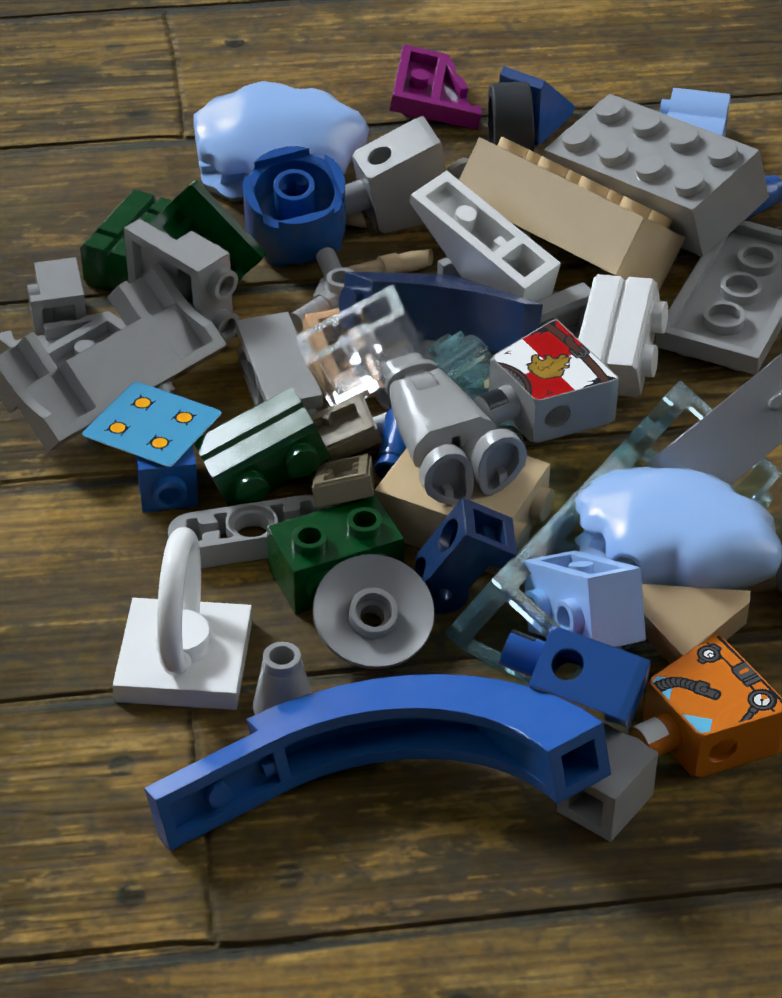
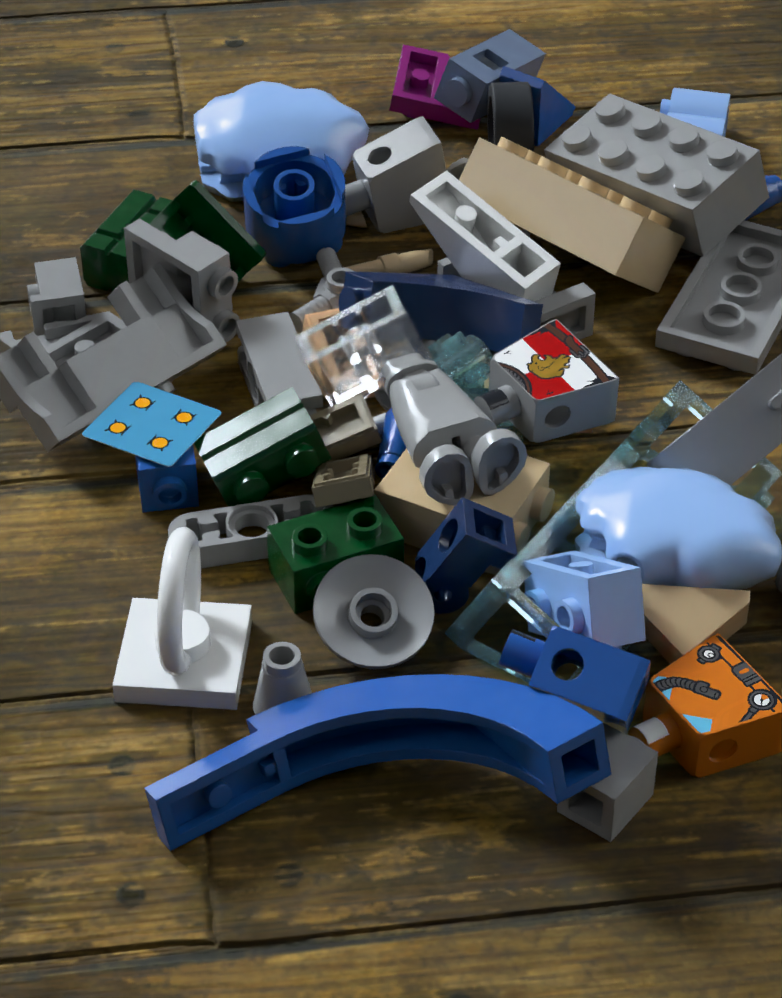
(471, 72): none -> sand blue brick
(622, 328): white brick -> none

